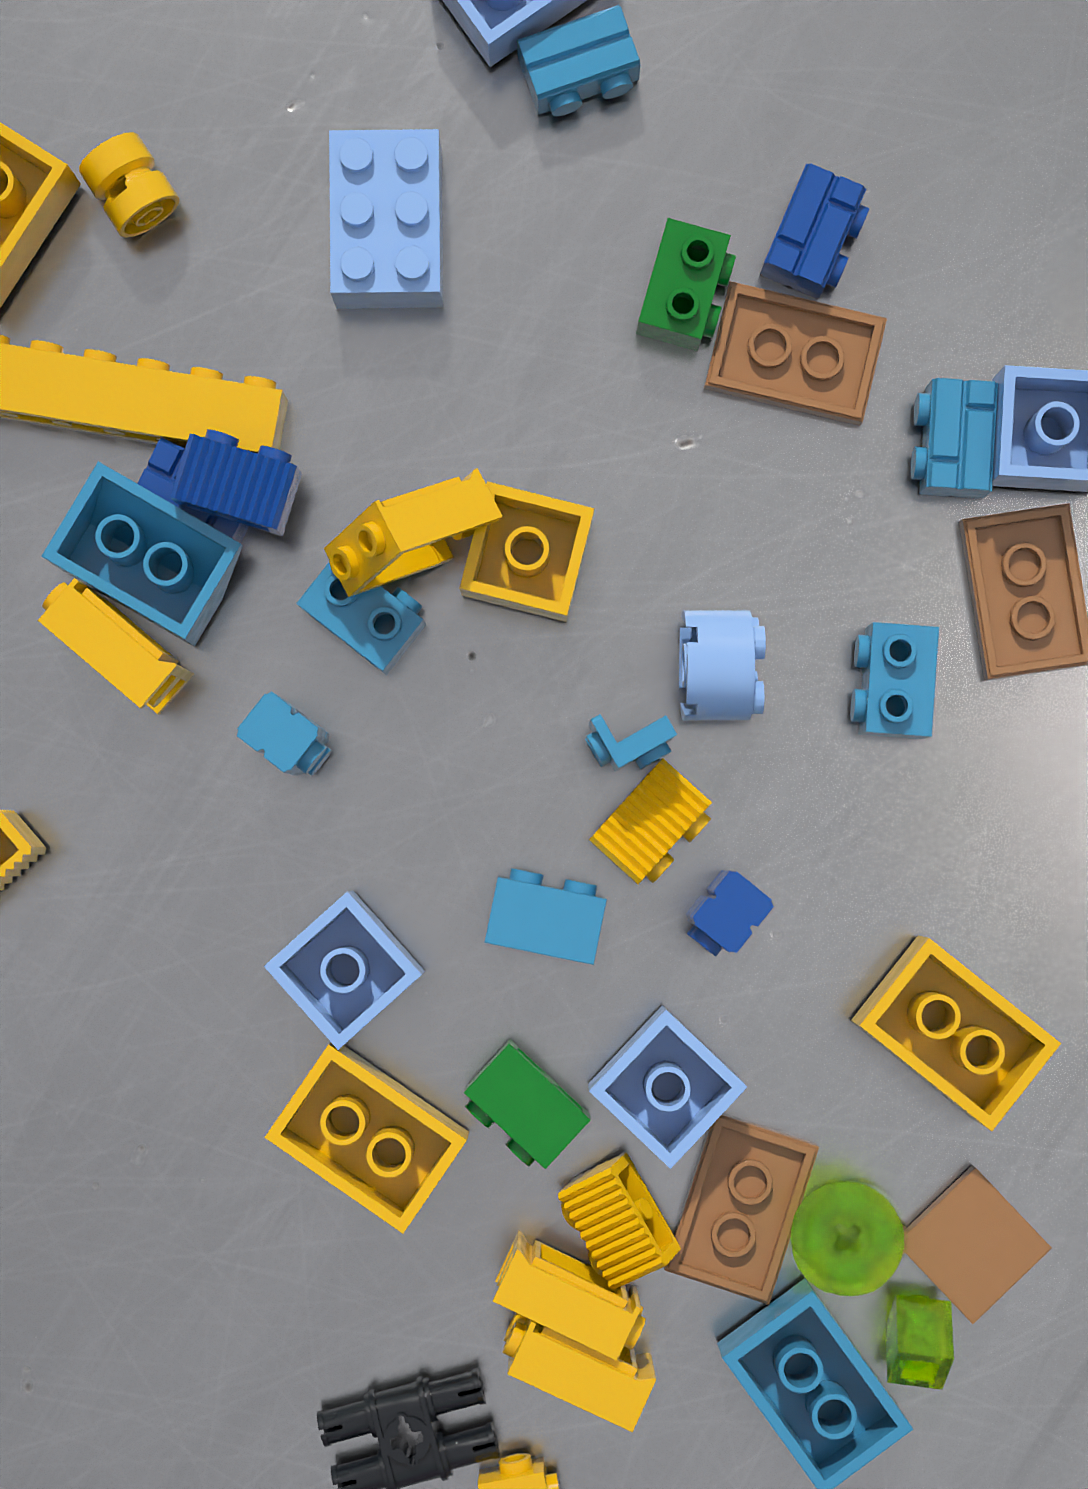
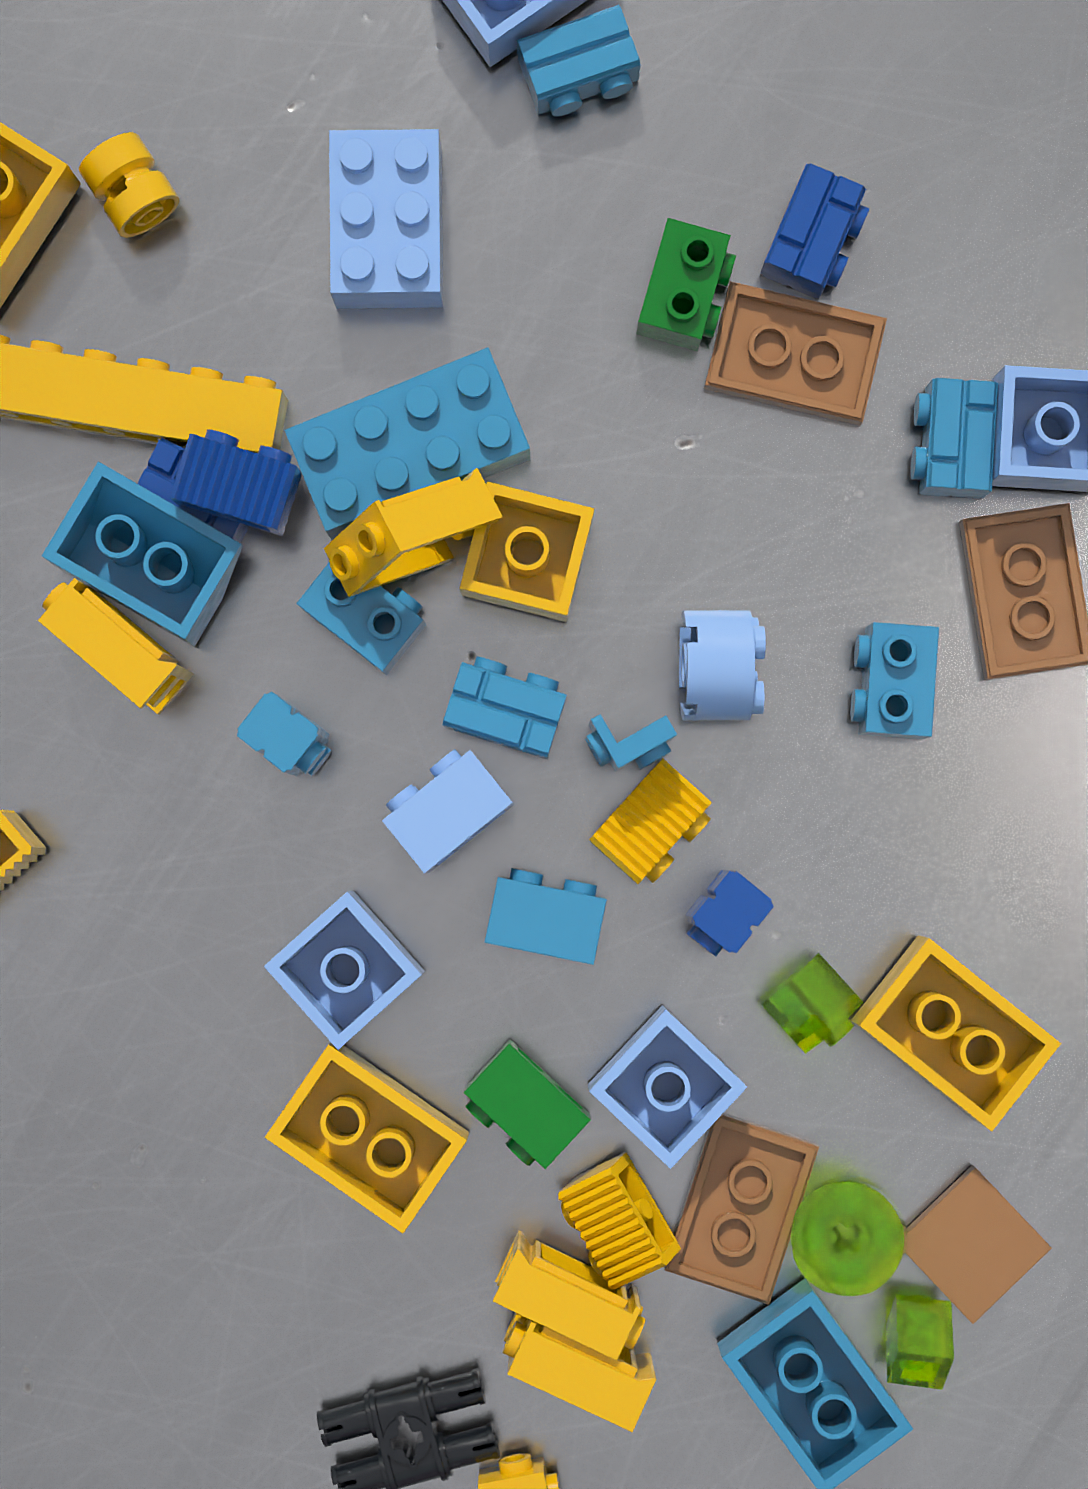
(409, 439): none -> dark azure brick
(447, 810): none -> light blue brick
(505, 708): none -> dark azure brick
(814, 1005): none -> clear neon green brick

